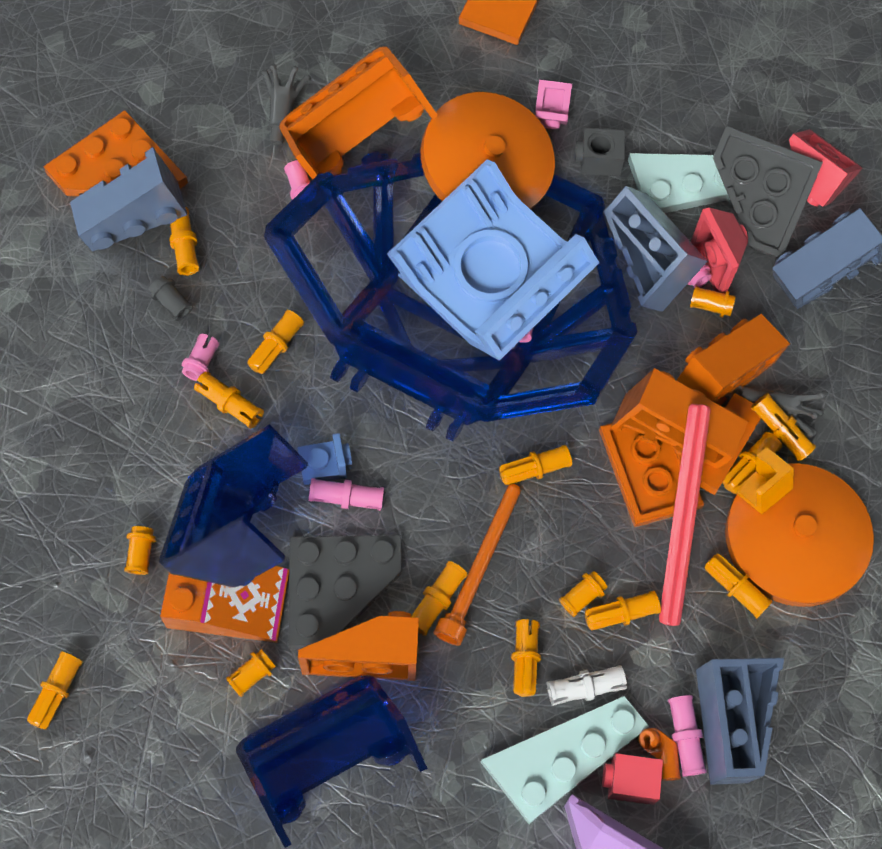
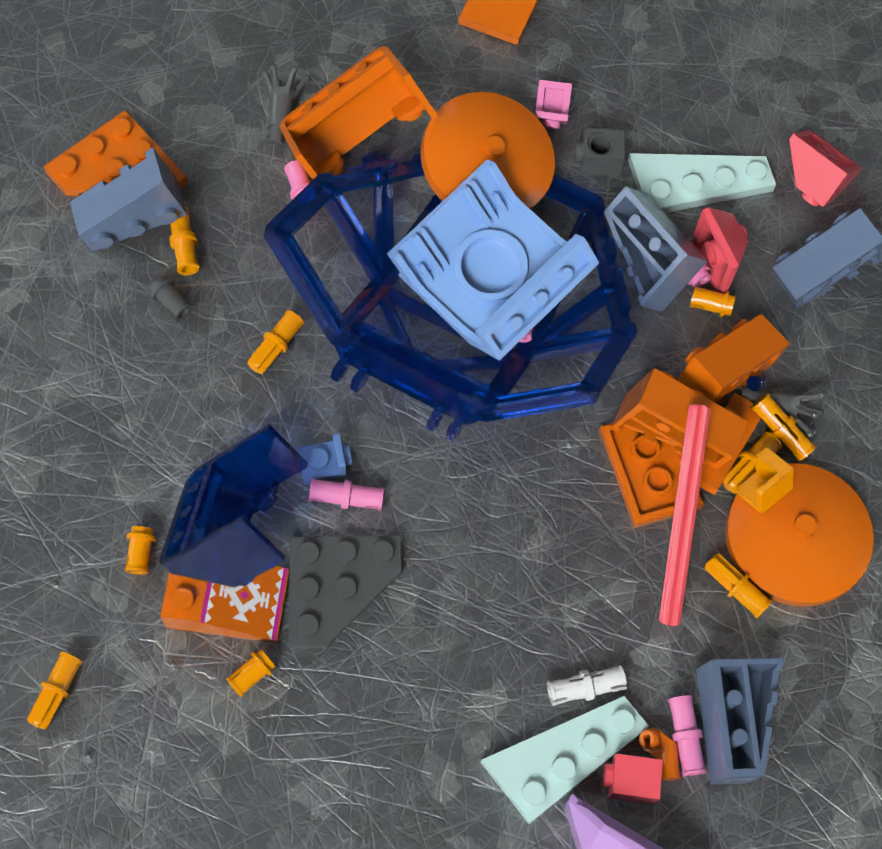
(199, 357): bright pink pin -> none
(228, 400): light orange pin -> none
(322, 743): clear blue windscreen -> none
(376, 648): orange slope -> none
(438, 596): light orange pin -> none
(452, 626): orange piece -> none
(526, 657): light orange axle -> none
(535, 465): light orange axle -> none
(583, 593): light orange pin -> none
(622, 610): light orange axle -> none
(754, 383): none -> clear blue piece
(765, 187): dark grey plate -> none

